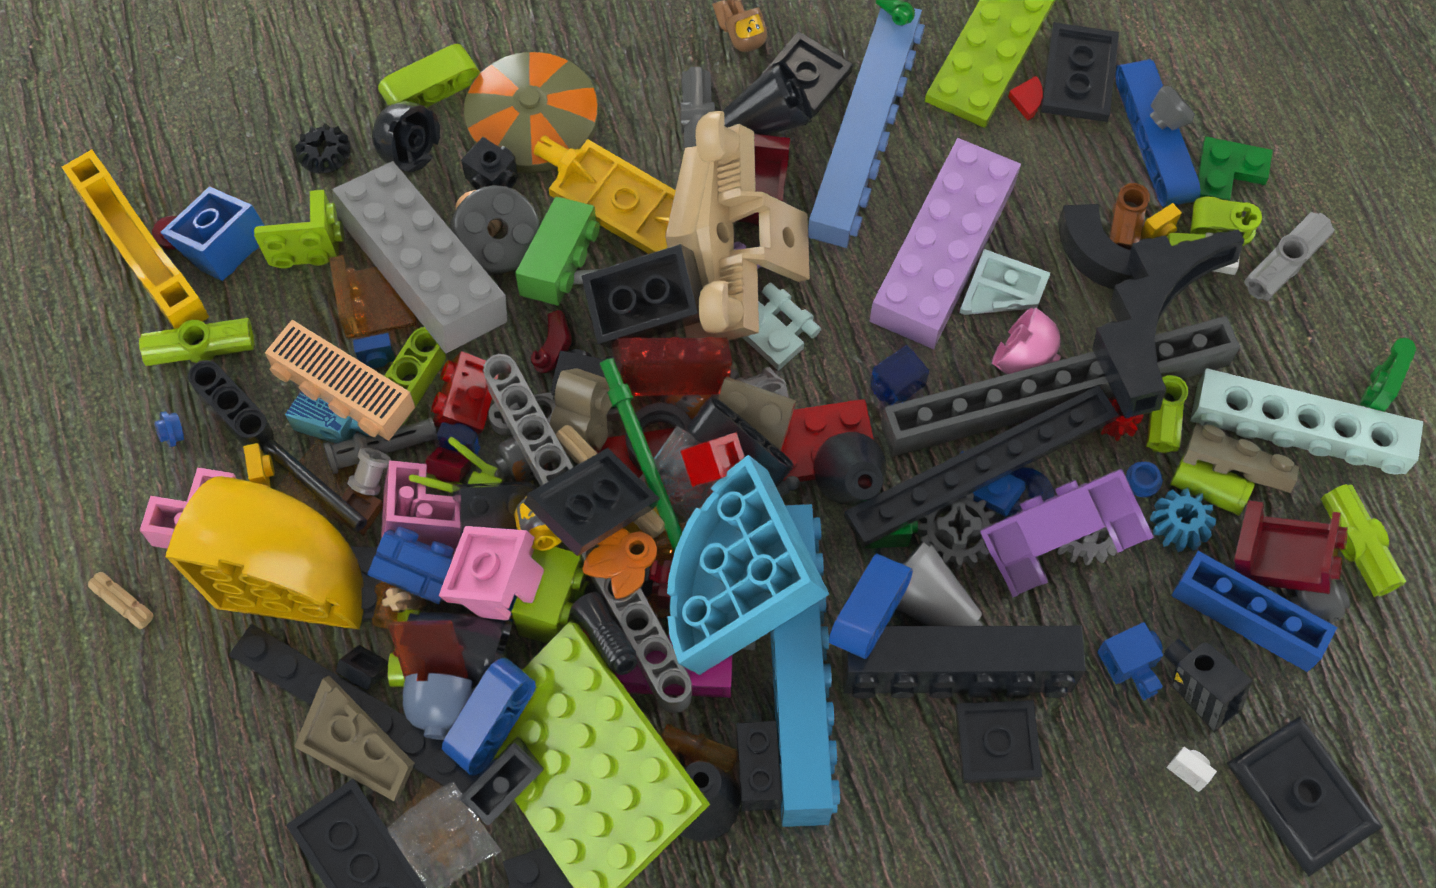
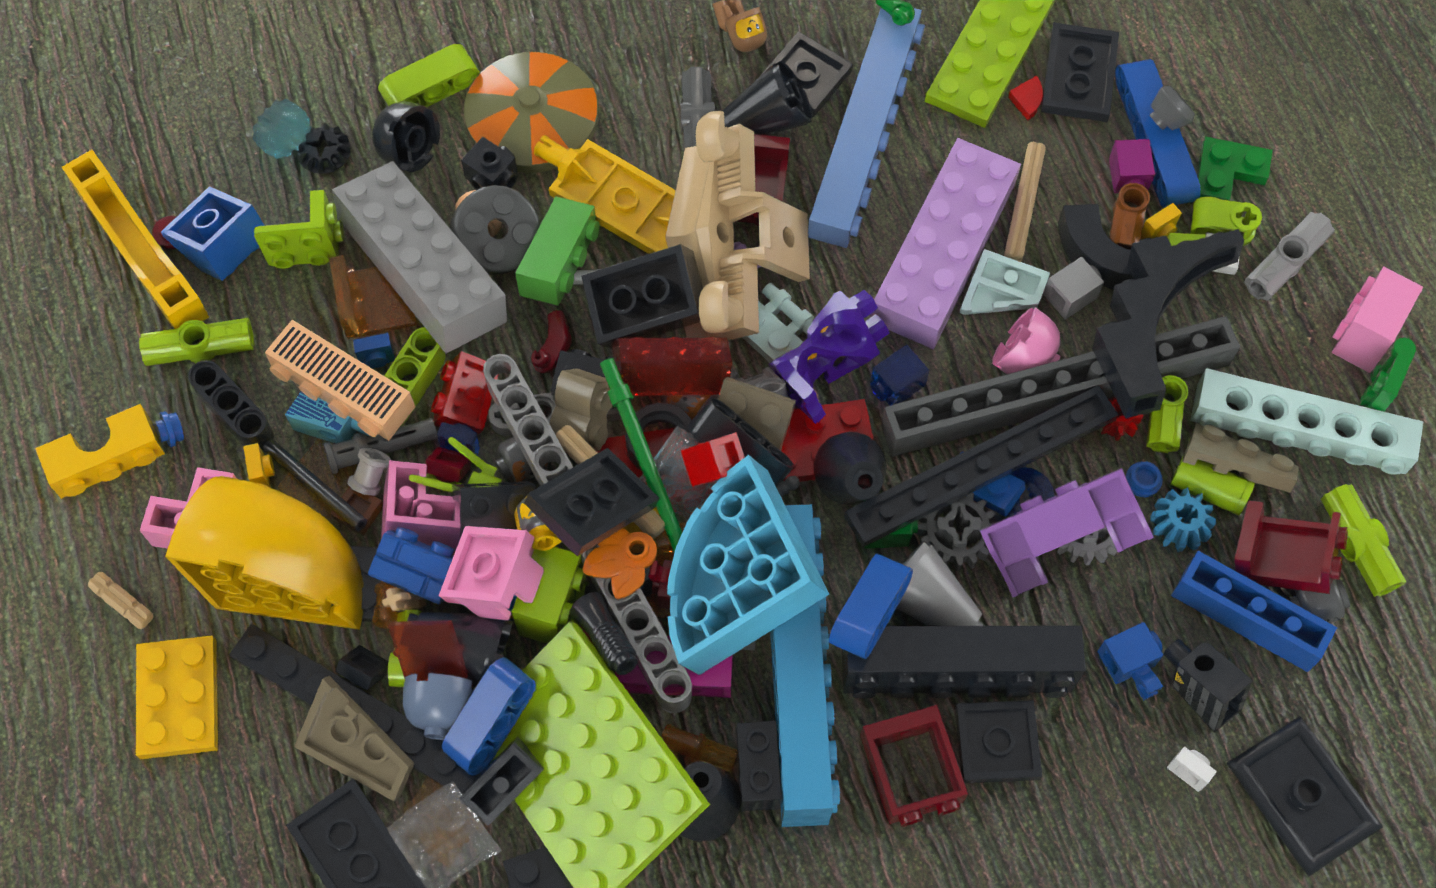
(130, 444): none -> yellow arch
(176, 697): none -> yellow plate
(281, 128): none -> clear light blue gear
(833, 333): none -> dark purple hips
(903, 727): none -> dark red window
(1025, 201): none -> tan axle
(1073, 287): none -> light grey brick
(1131, 163): none -> magenta brick
(1375, 318): none -> bright pink brick

